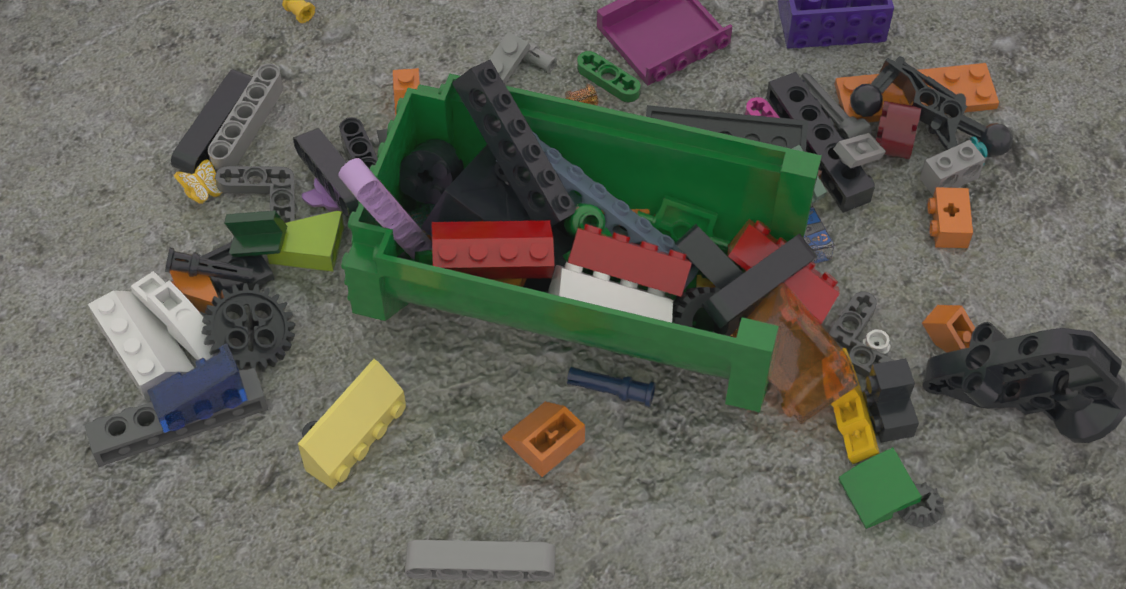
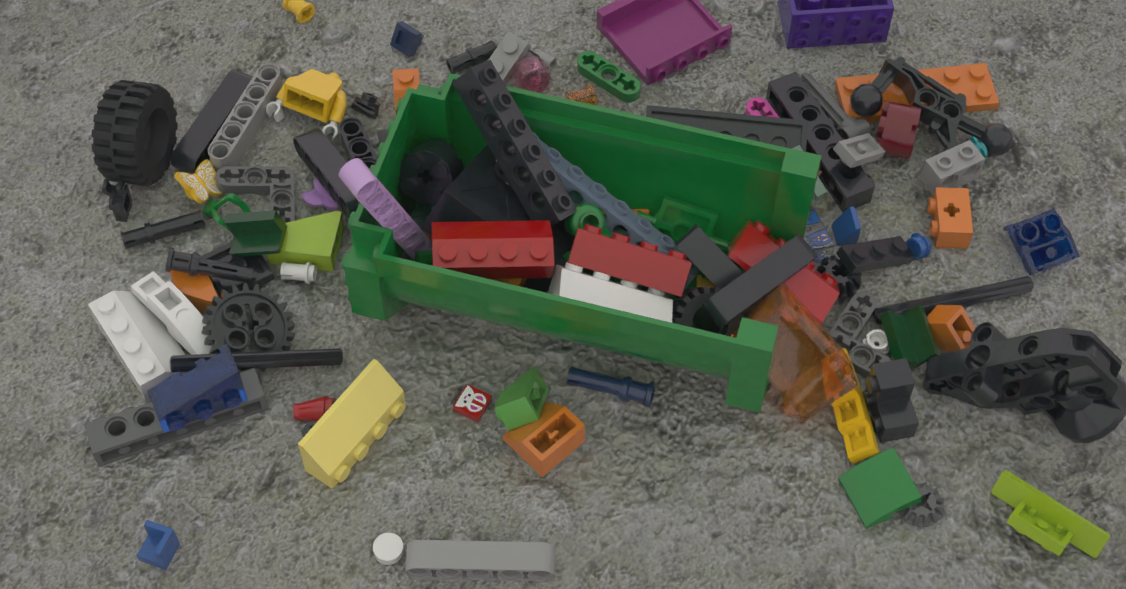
(119, 200): none -> black plate
(134, 132): none -> black tyre
(159, 545): none -> blue panel
(162, 229): none -> black pin
(212, 206): none -> green piece
(265, 359): none -> black axle
(303, 272): none -> white pin
(312, 409): none -> red cone
(315, 96): none -> yellow torso
(366, 104): none -> black plate
(388, 548): none -> white tile
(406, 39): none -> dark blue tile
(470, 57): none -> black pin
(472, 403): none -> tile
(522, 400): none -> bright green slope
(532, 74): none -> clear pink head
(847, 227): none -> blue slope
(847, 282): none -> black gear
(875, 254): none -> black plate
(909, 336): none -> dark green panel
(919, 245): none -> blue plate
(962, 297): none -> black axle
(1042, 241): none -> clear blue slope
(1046, 519): none -> lime bracket

